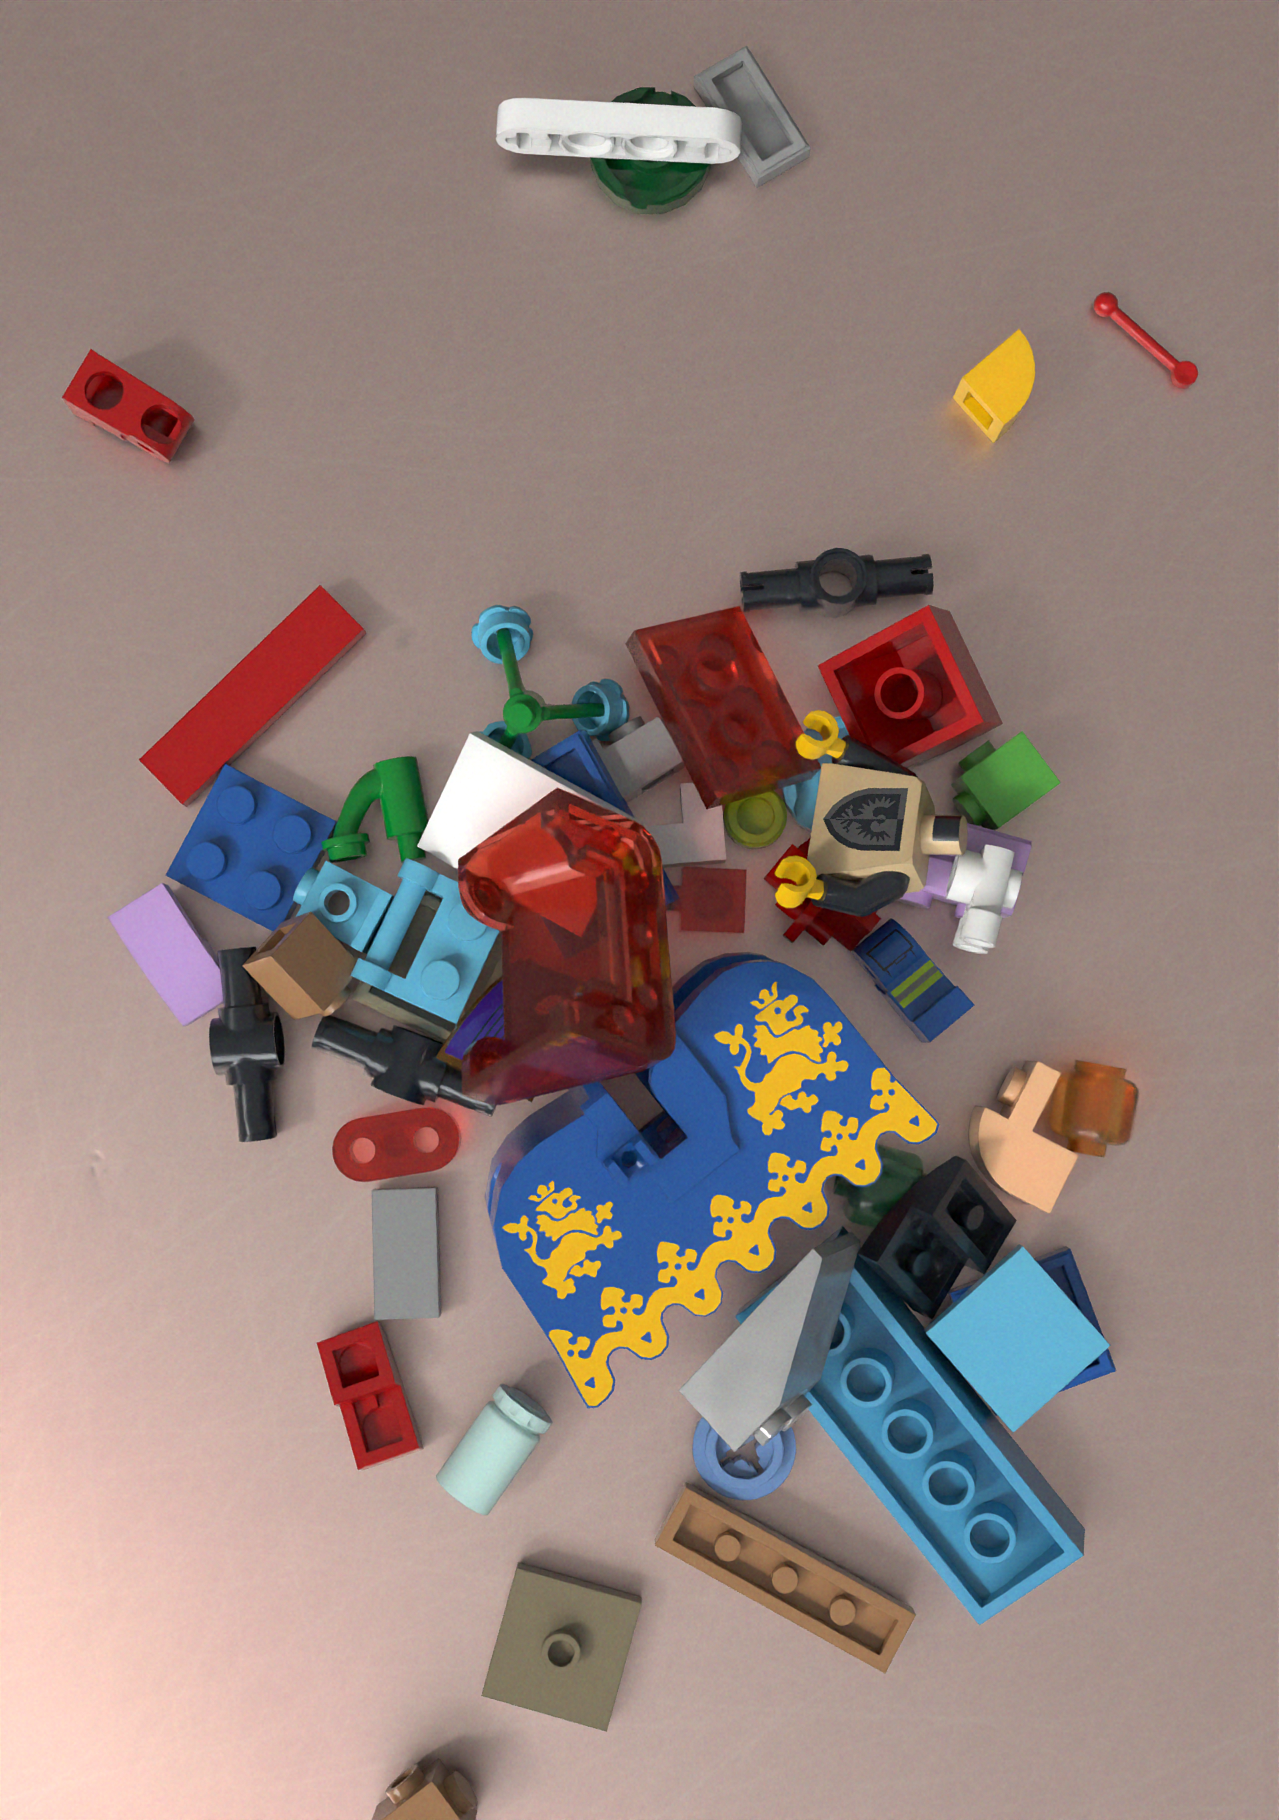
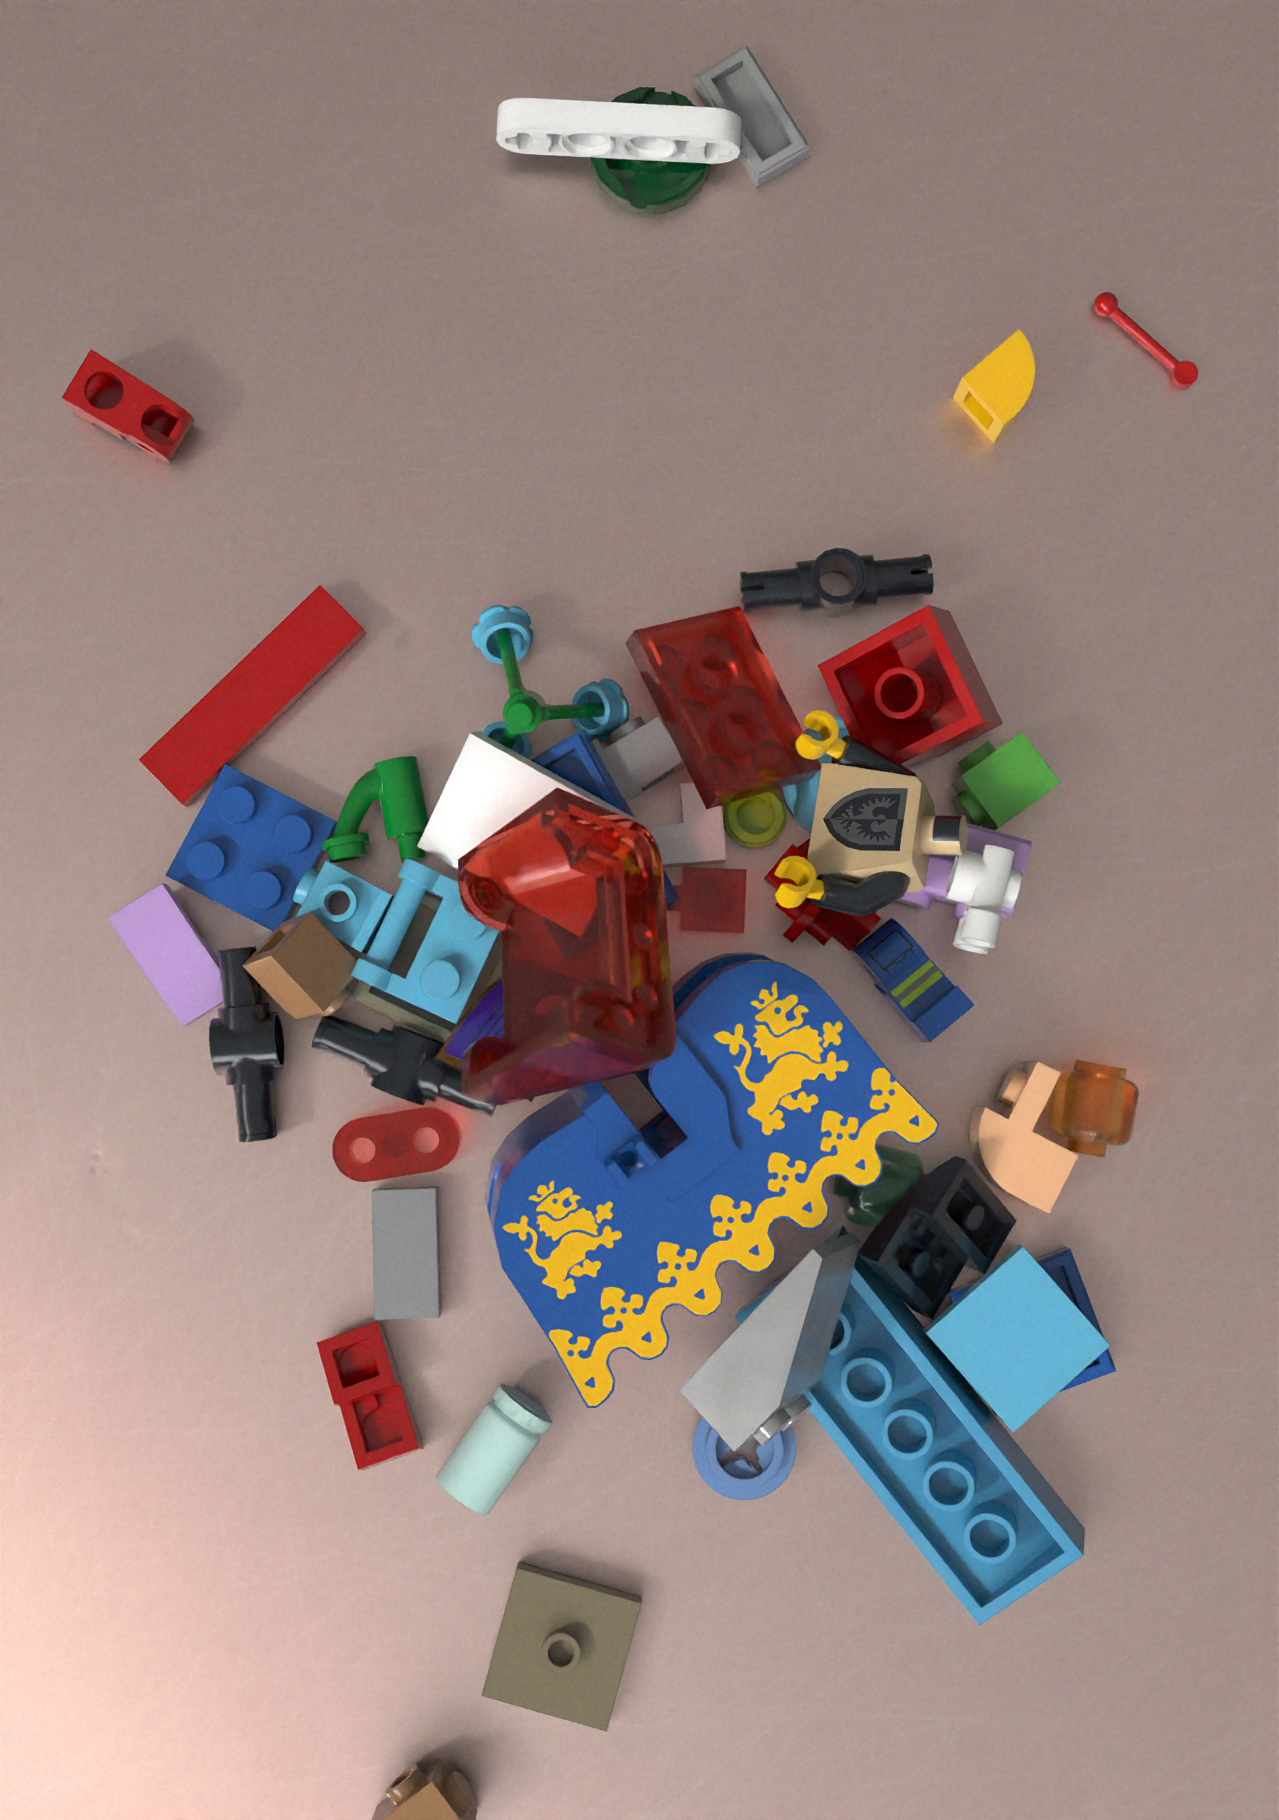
(785, 1577): medium nougat plate -> none

